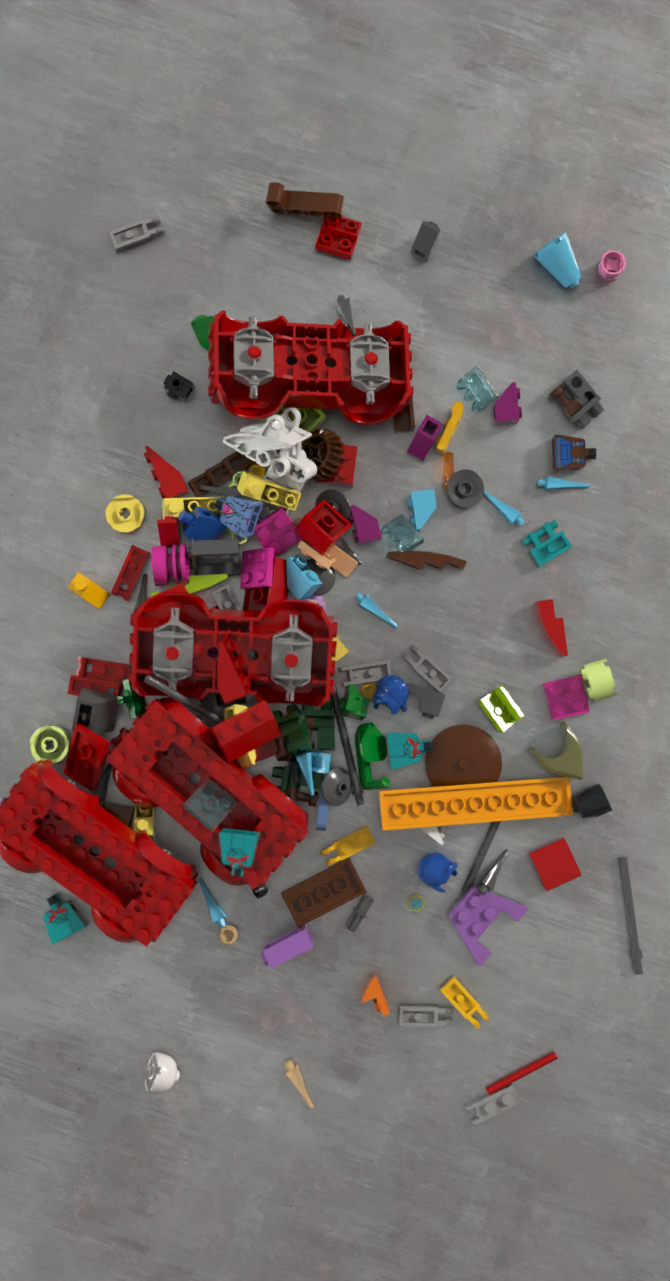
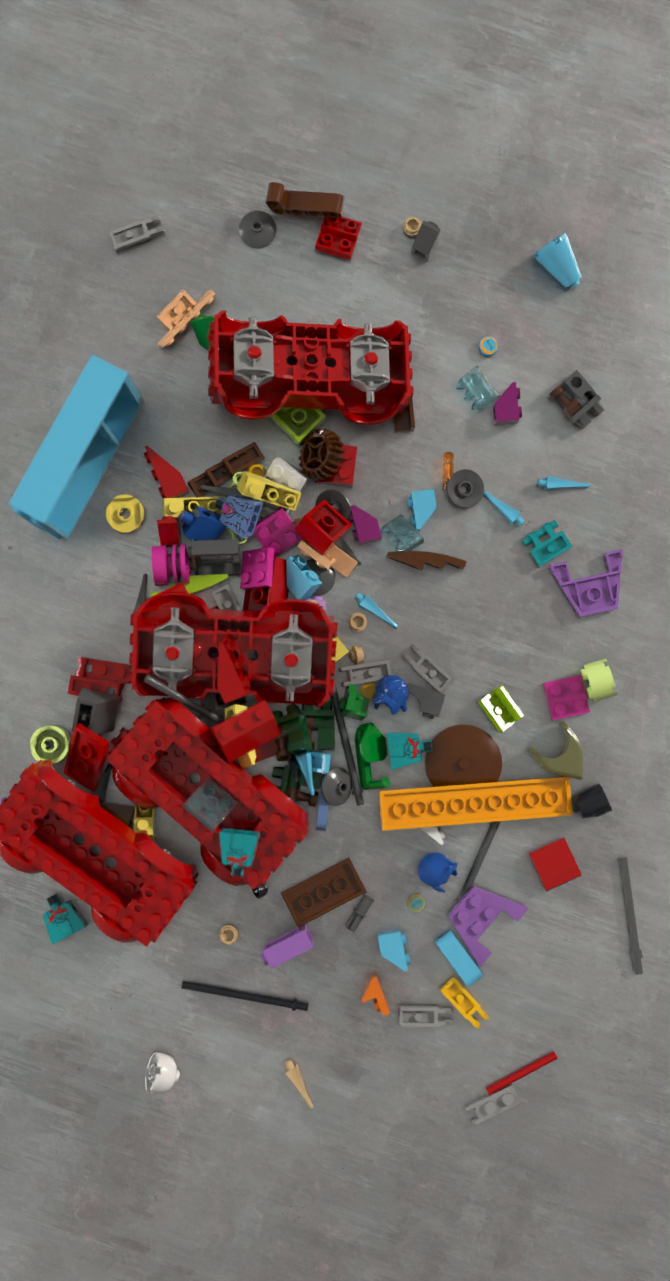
(77, 448): none -> medium azure panel
(89, 590): yellow slope -> none
(130, 572): red plate -> none
(135, 703): green plate -> none
(178, 387): black brick -> none
(179, 313): none -> light nougat bracket
(215, 911): medium azure piece -> none
(260, 237): none -> dark grey dish
(278, 439): white piece -> none
(294, 1004): none -> black bar
(345, 311): dark grey piece -> none
(350, 845): yellow hinge -> none
(356, 655): none -> tan plate
(357, 622): none -> tan plate
(392, 948): none -> medium azure slope
(411, 226): none -> tan plate
(424, 437): magenta slope -> none
(450, 427): yellow hinge -> none
(459, 958): none -> medium azure beam
(488, 346): none -> medium azure tile
(490, 879): dark grey piece -> none
(552, 626): red slope -> none
(570, 454): torso -> none
(592, 593): none -> medium lavender wing
(610, 266): bright pink wheel -> none

